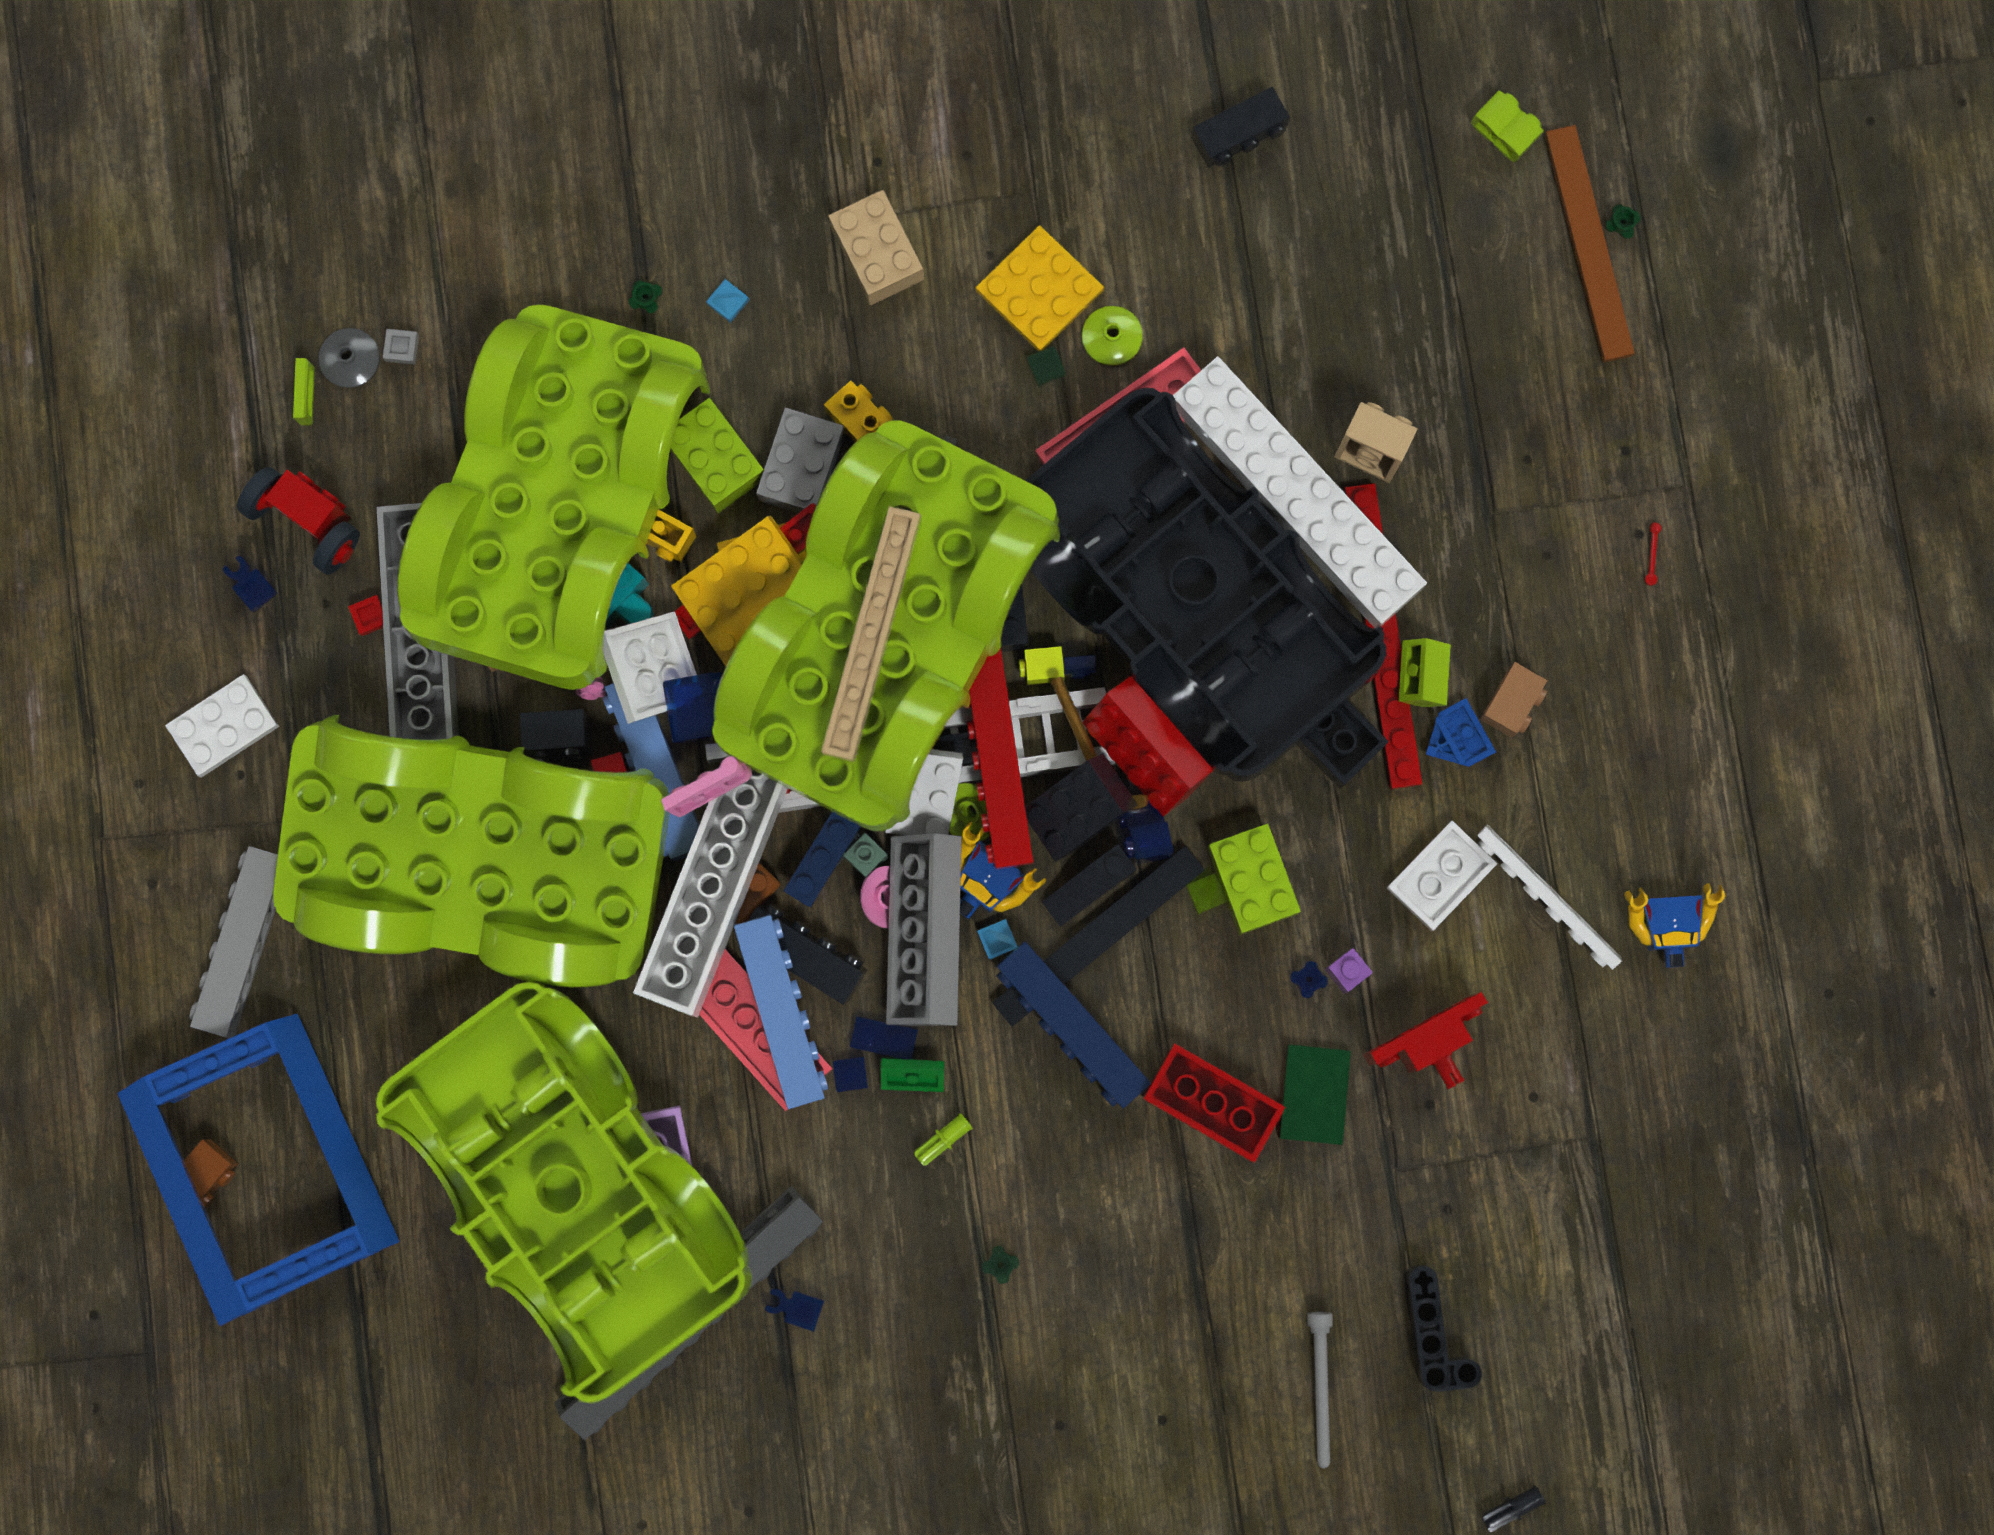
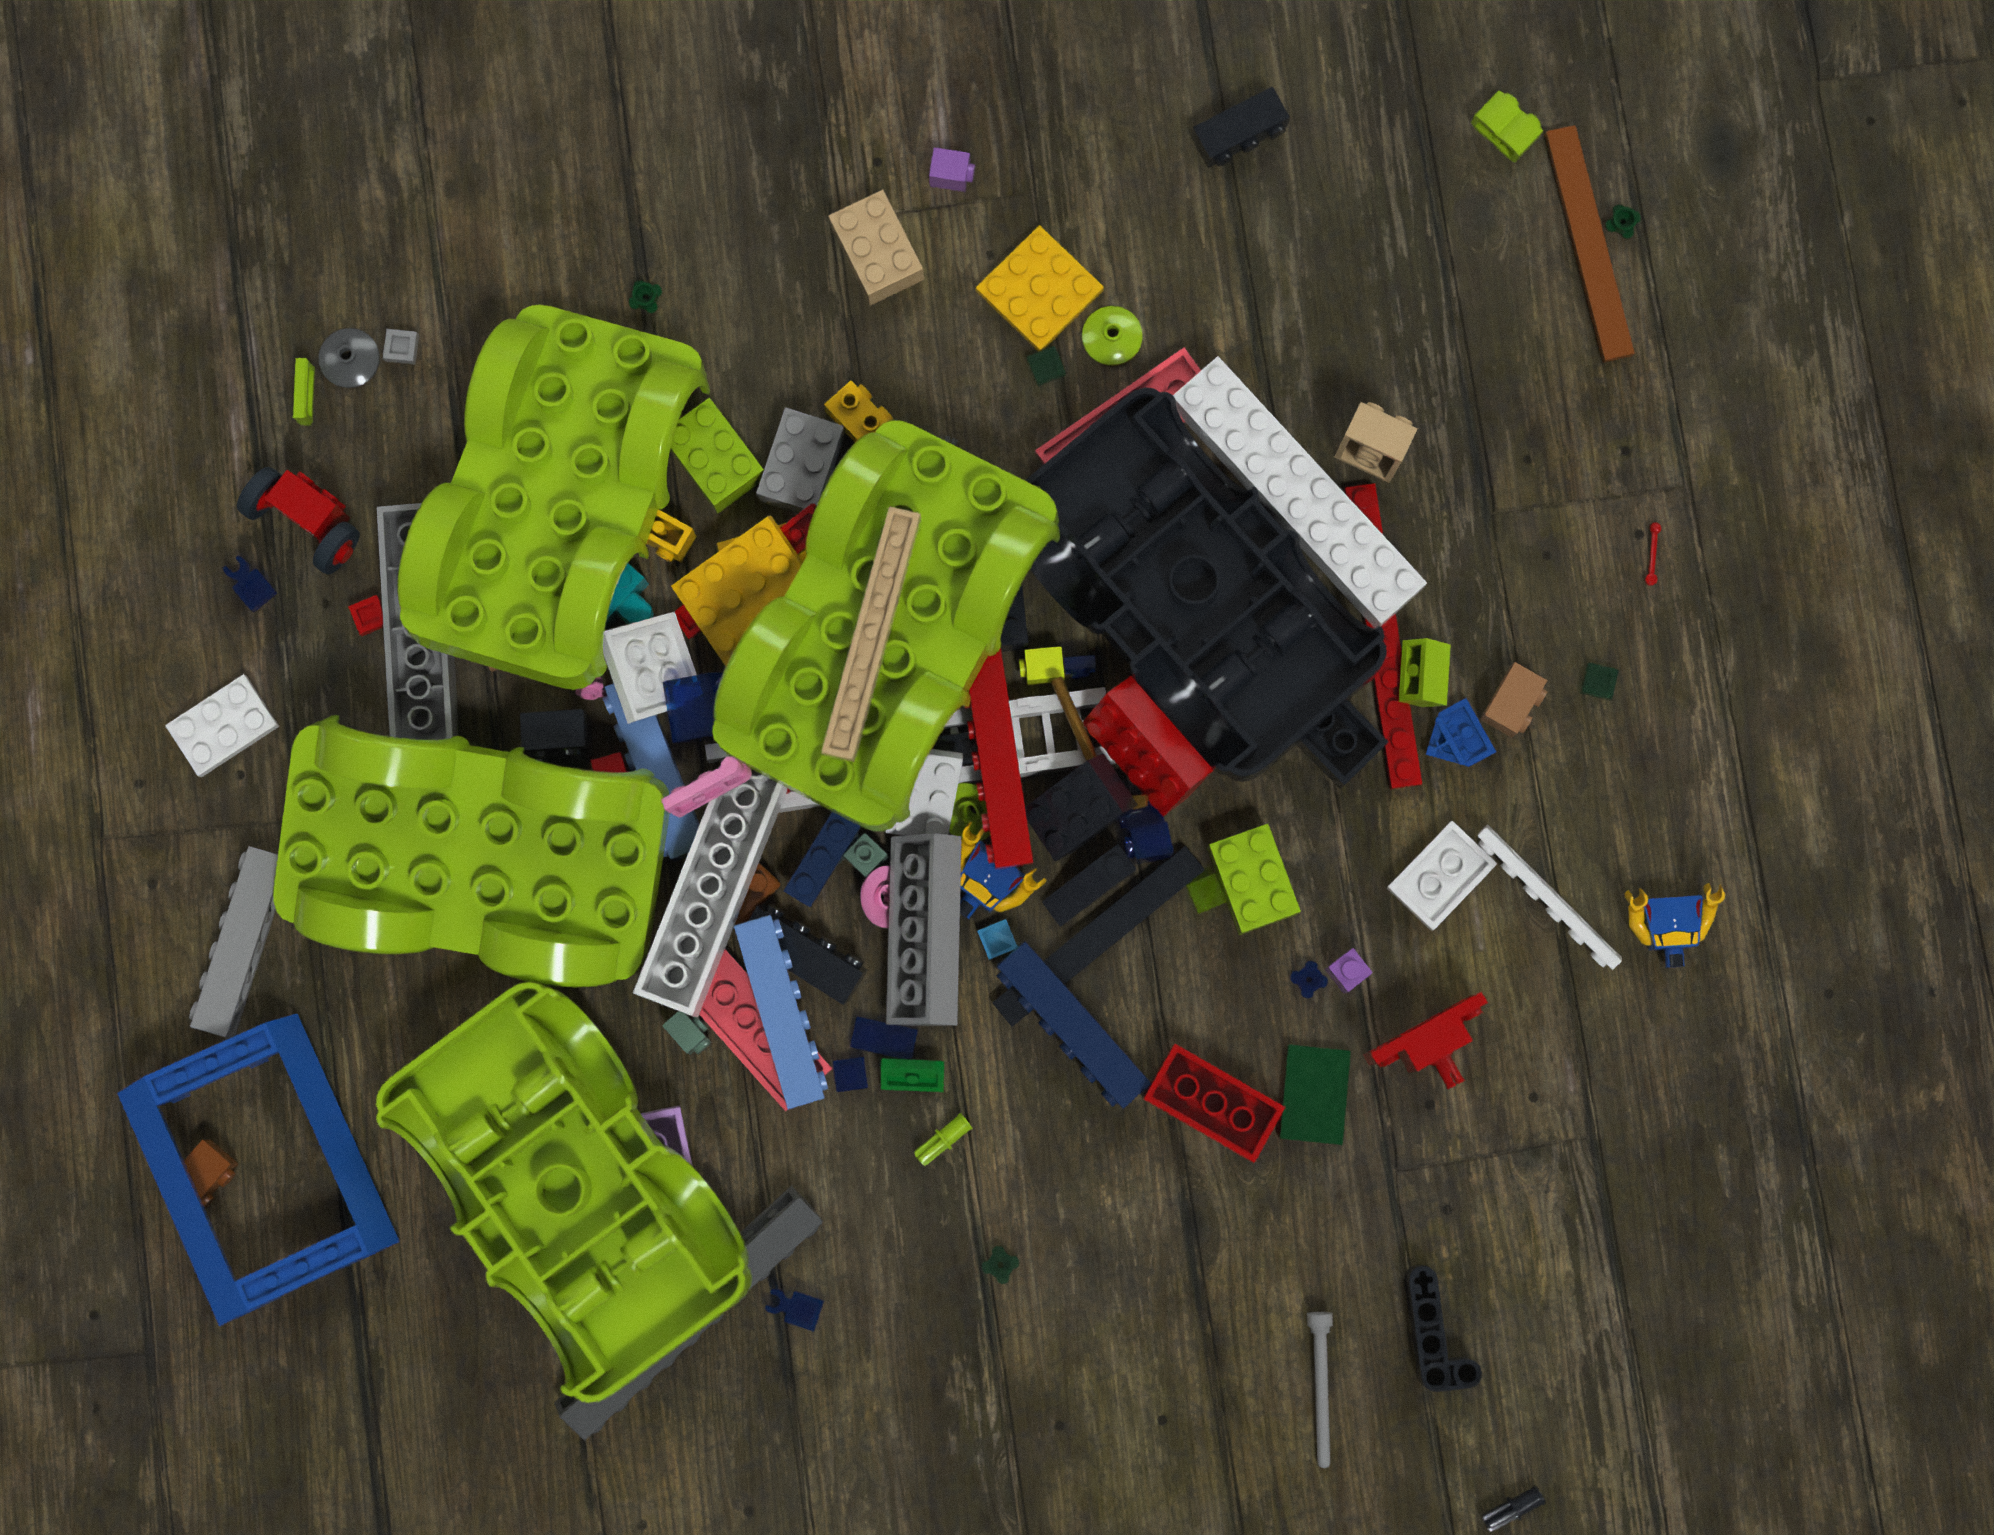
(688, 1032): none -> sand green brick
(727, 301): dark azure tile -> none
(951, 169): none -> medium lavender brick
(1599, 681): none -> clear green tile

